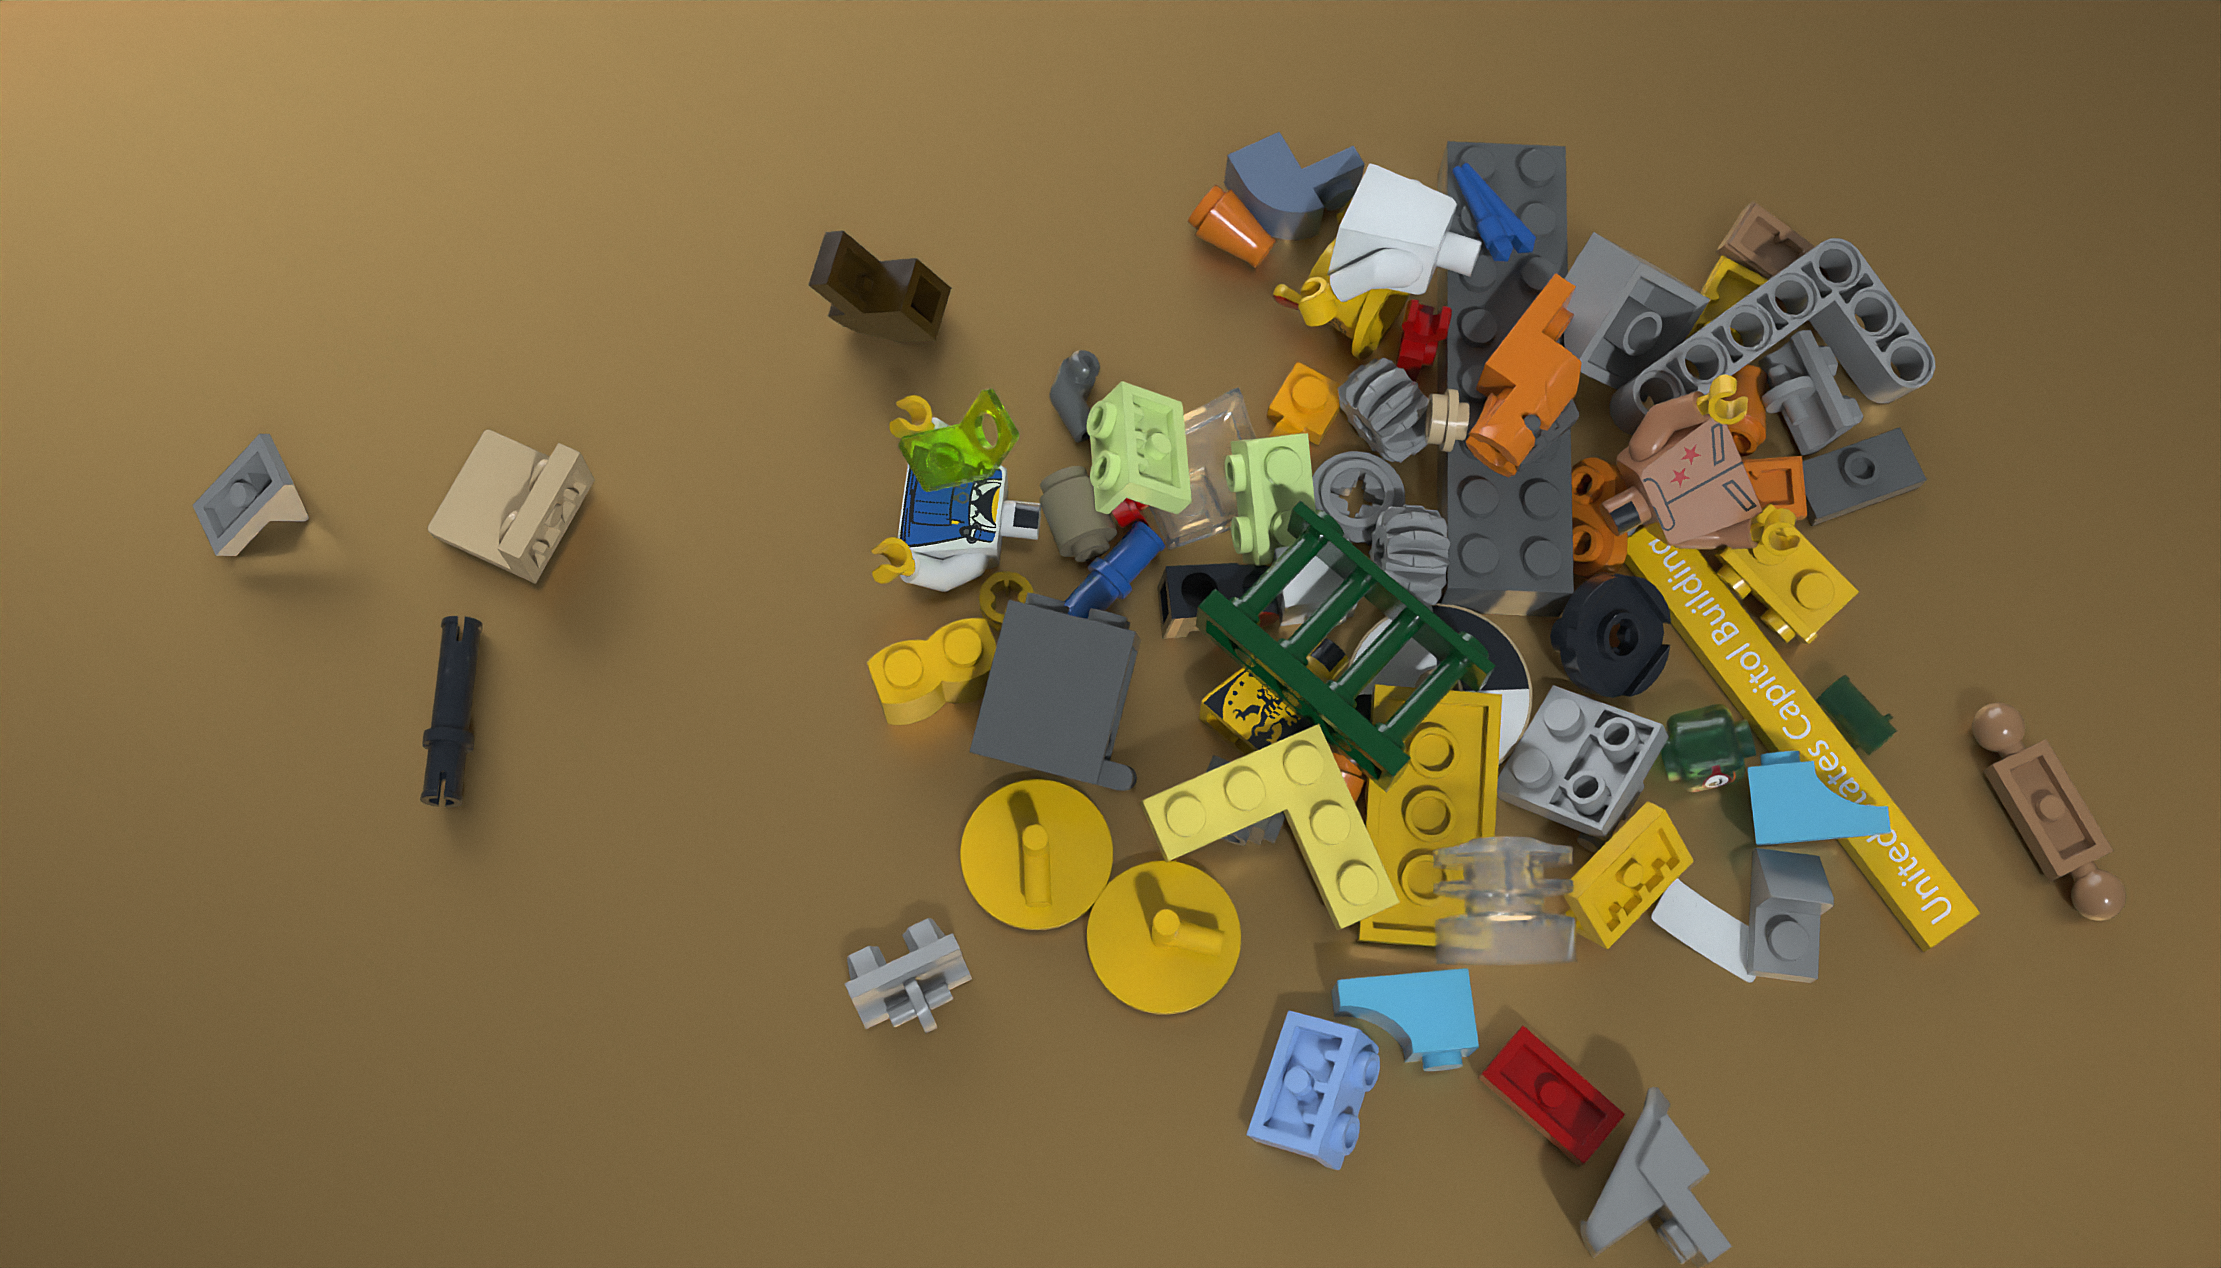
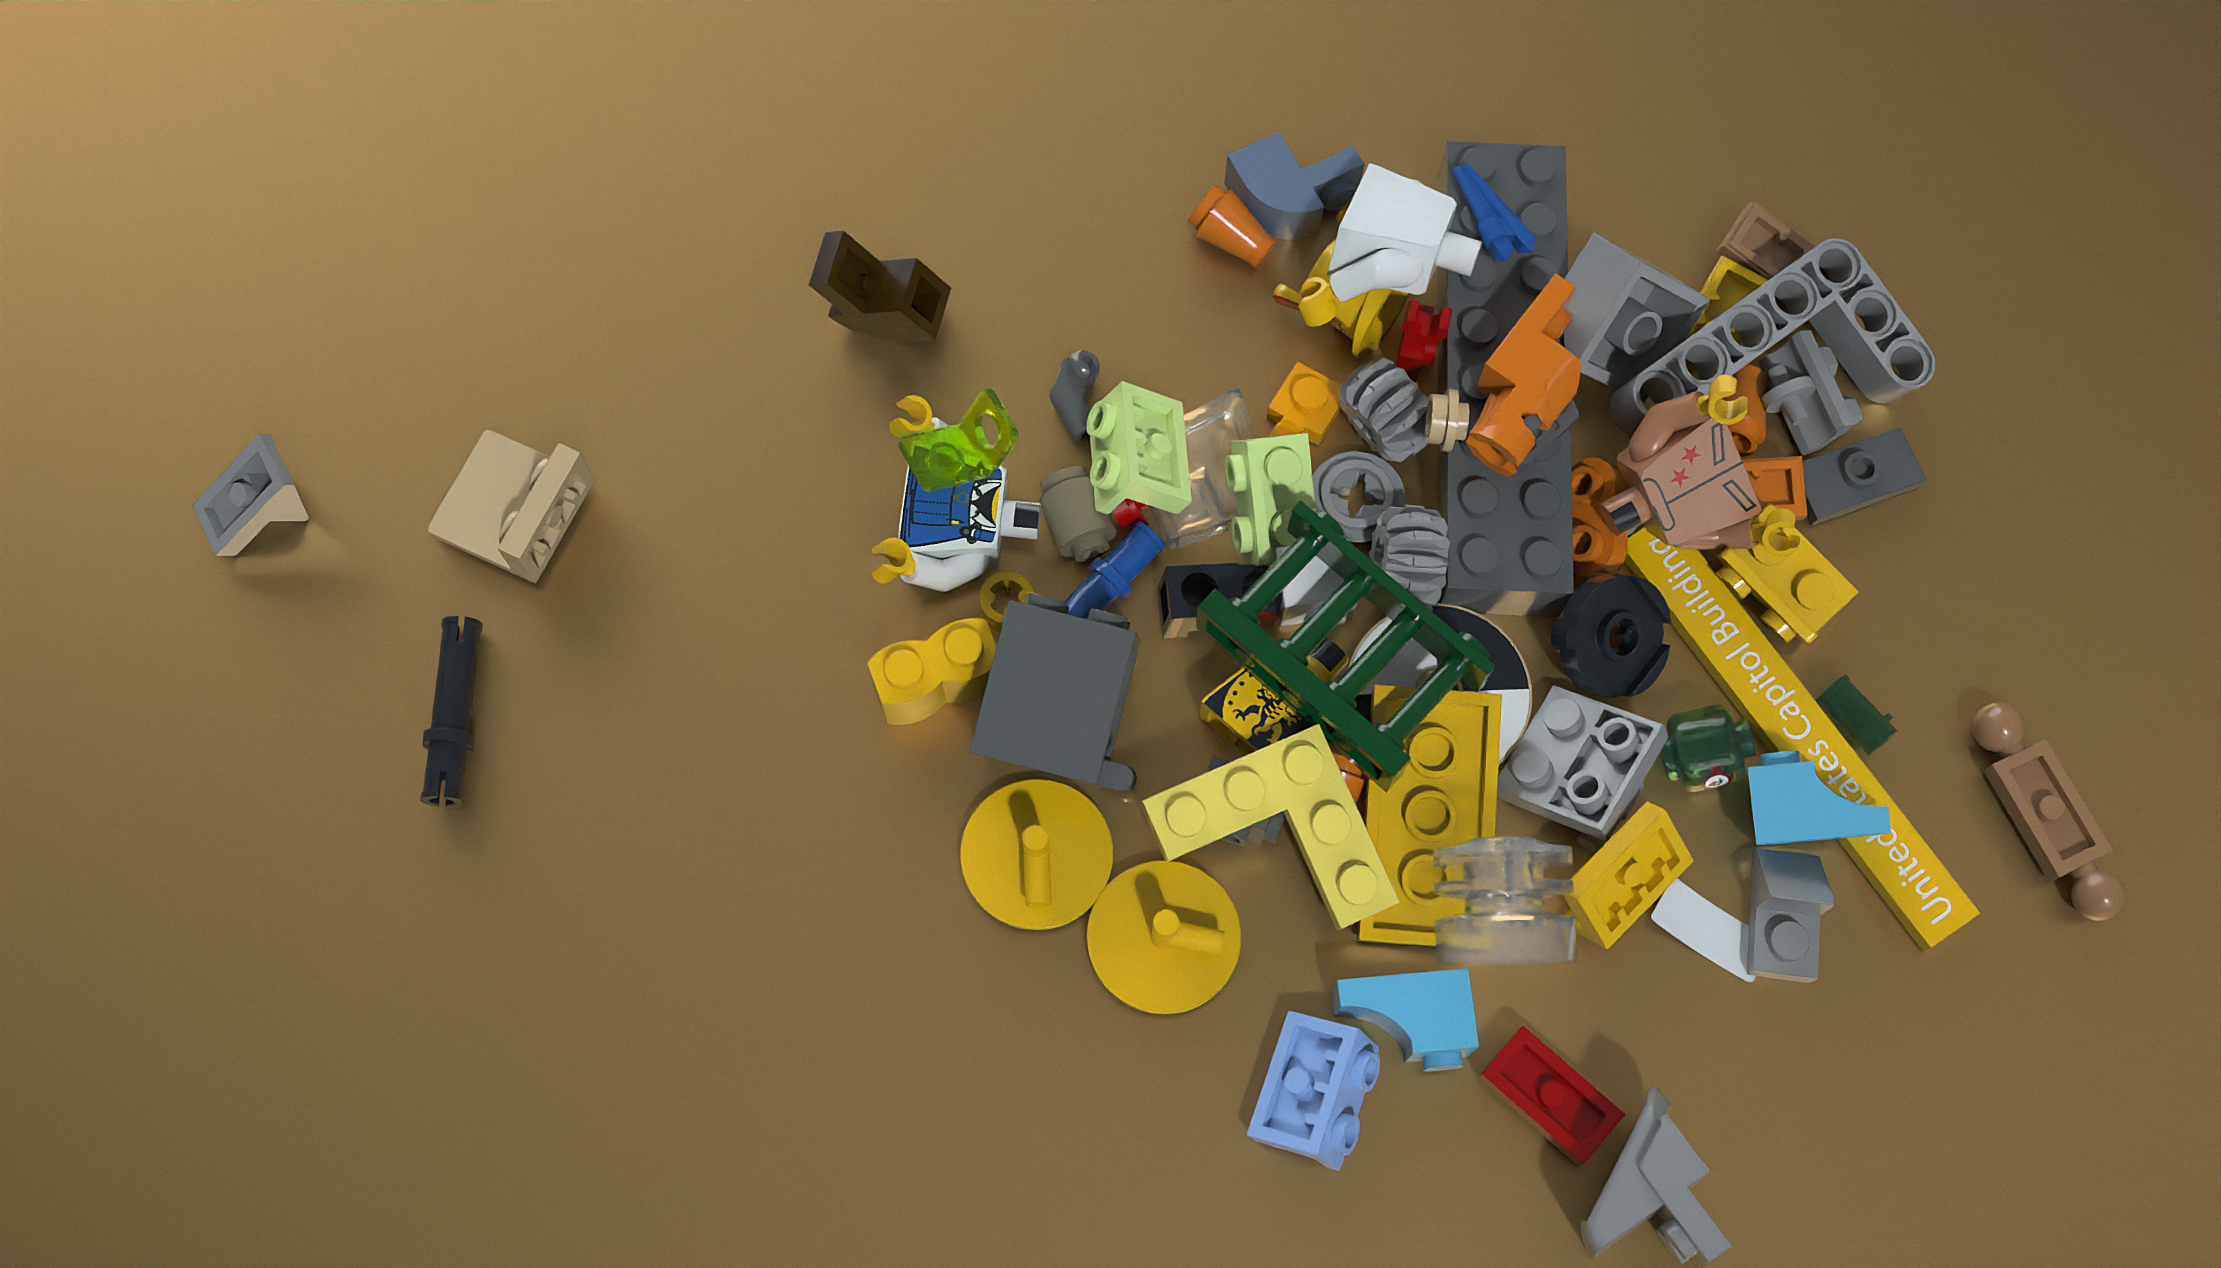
(910, 983): light grey hips -> none

